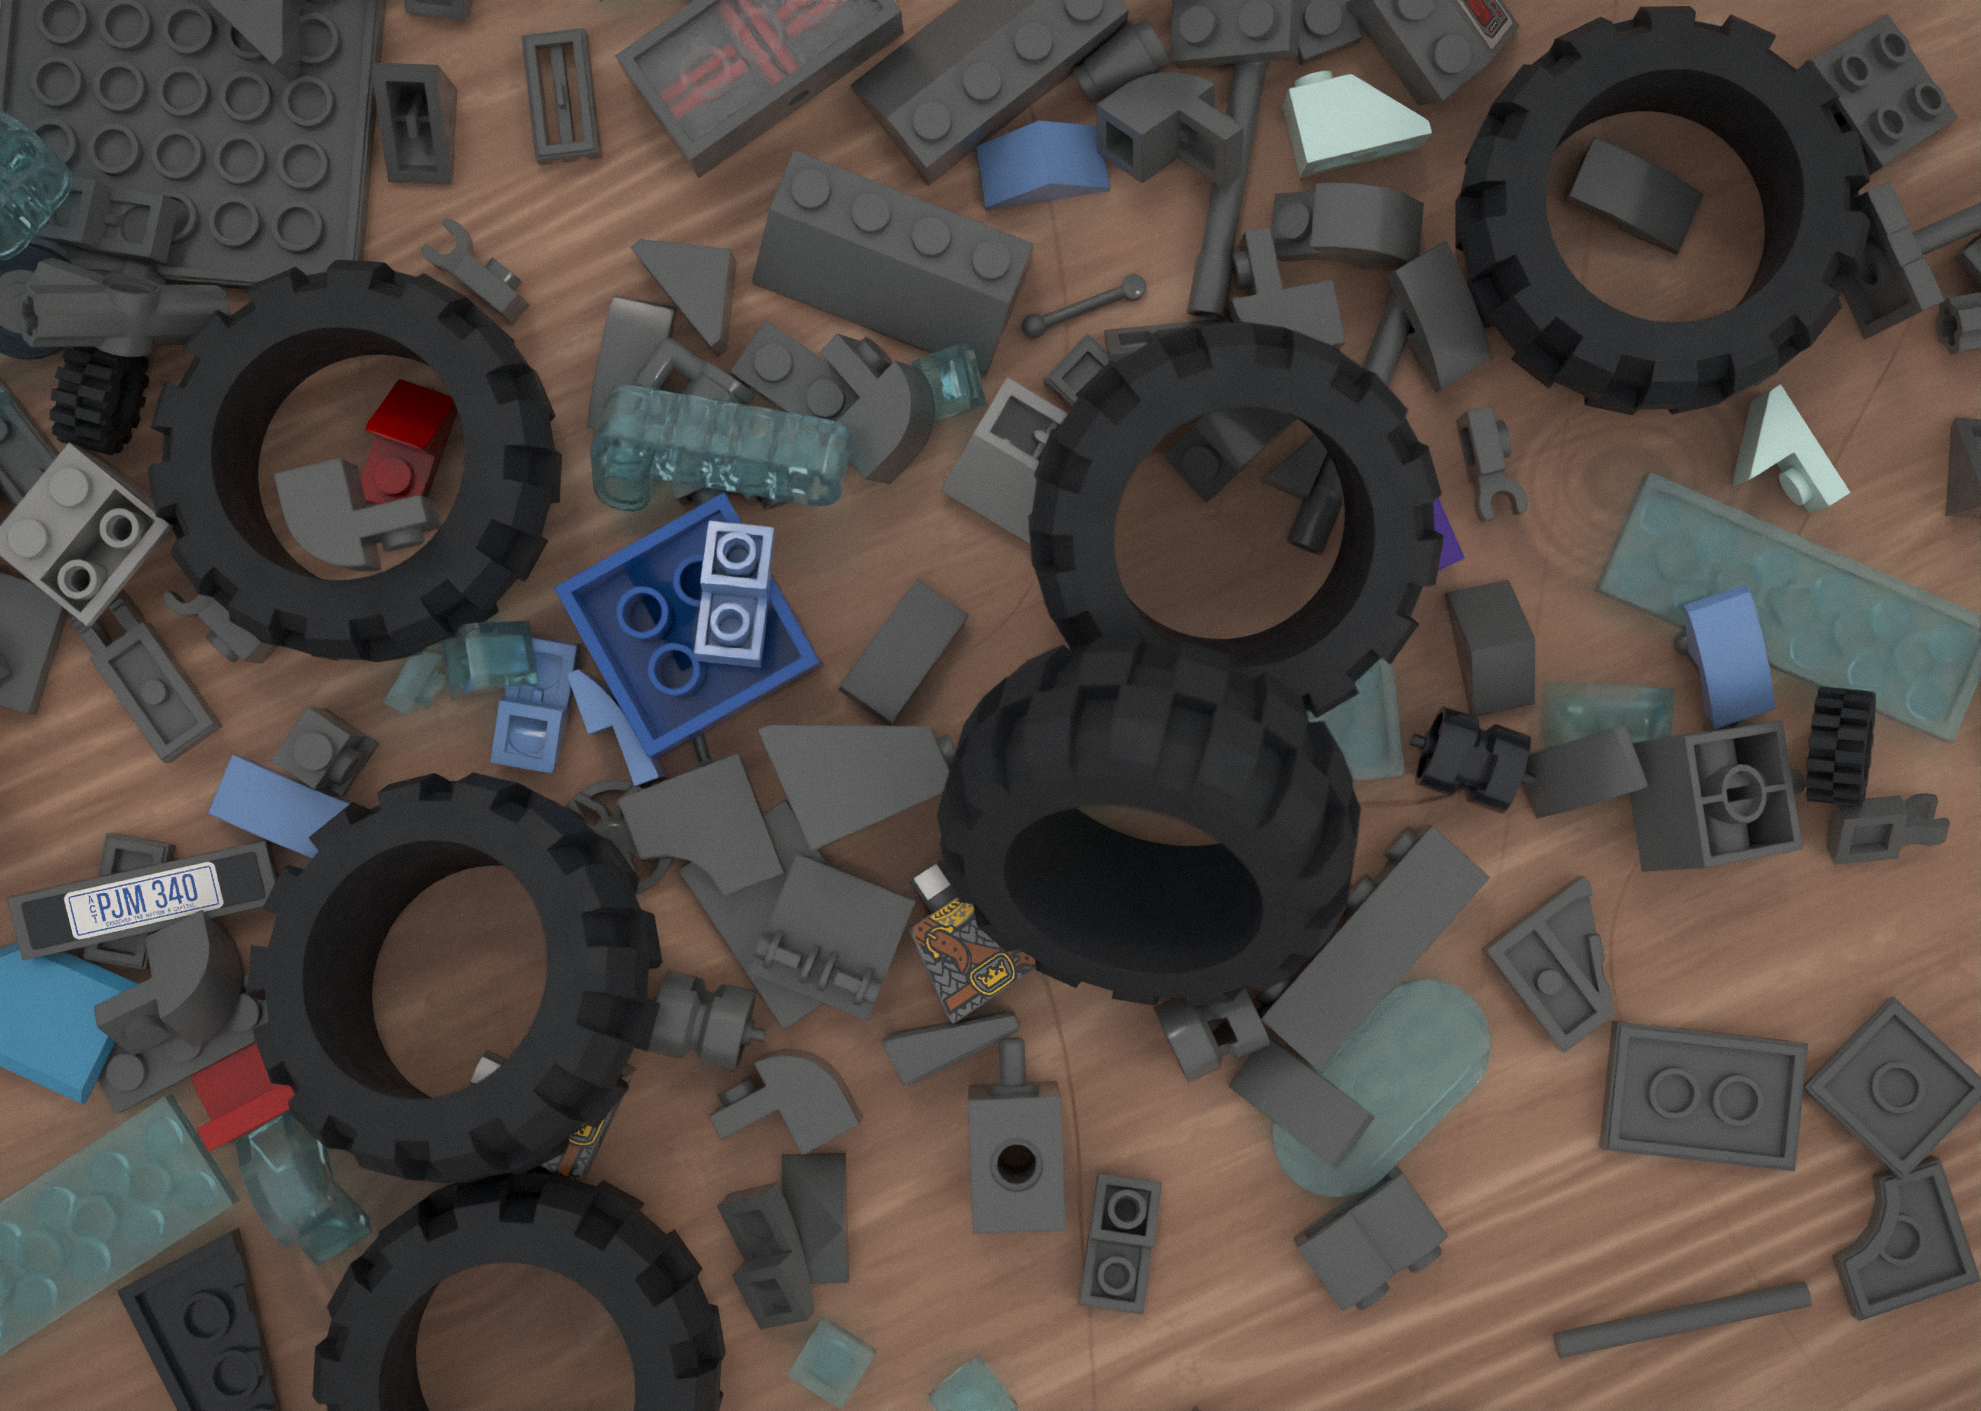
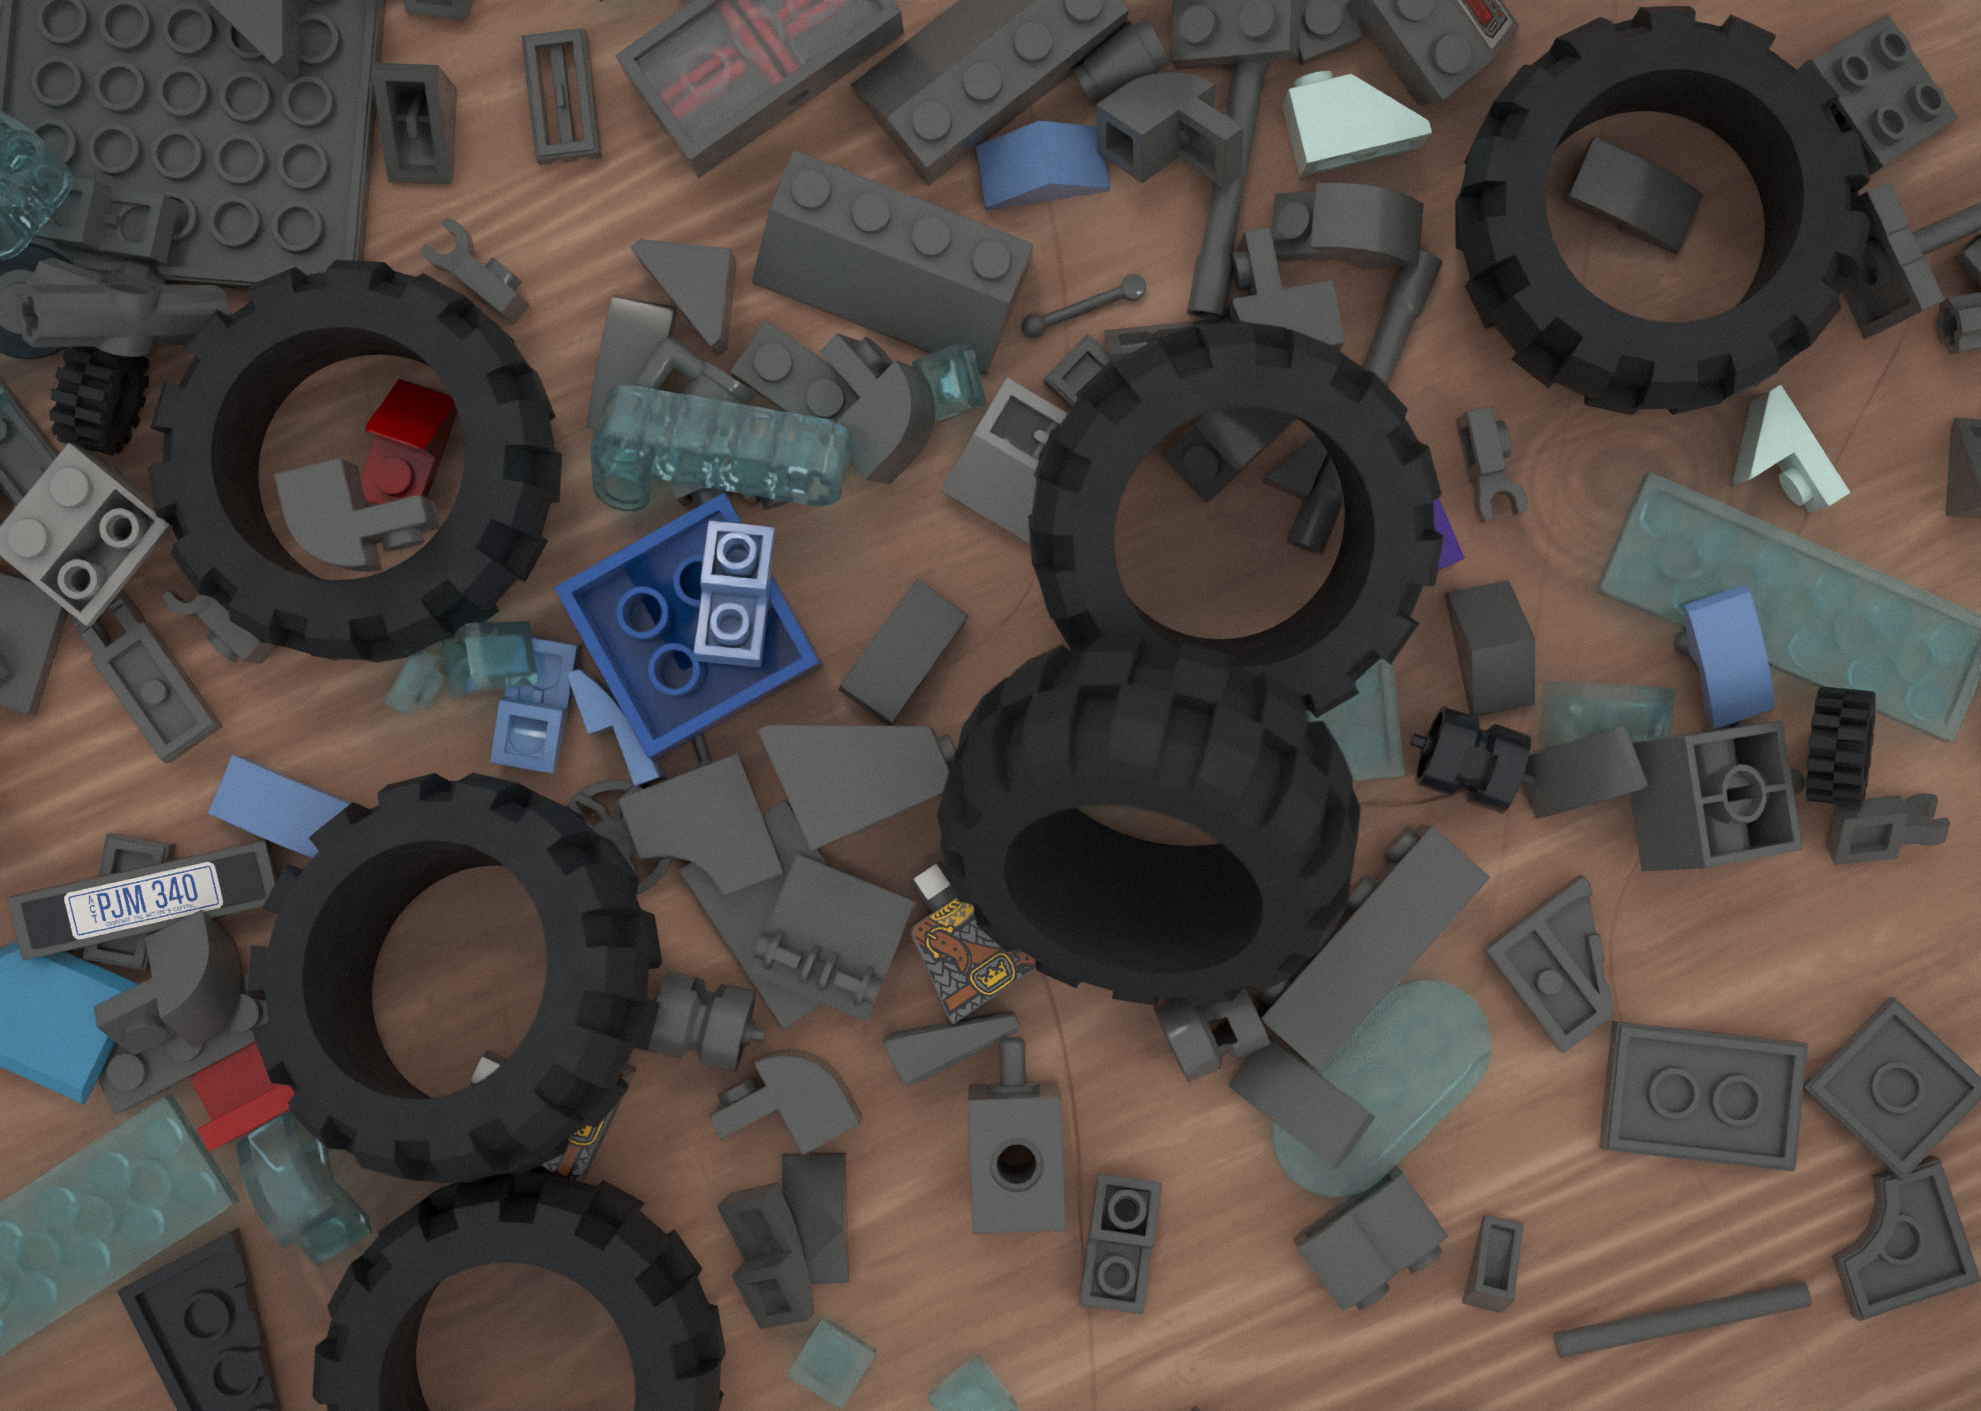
(325, 751): dark grey brick -> none
(1444, 316): dark grey slope -> none
(1494, 1265): none -> dark grey piece

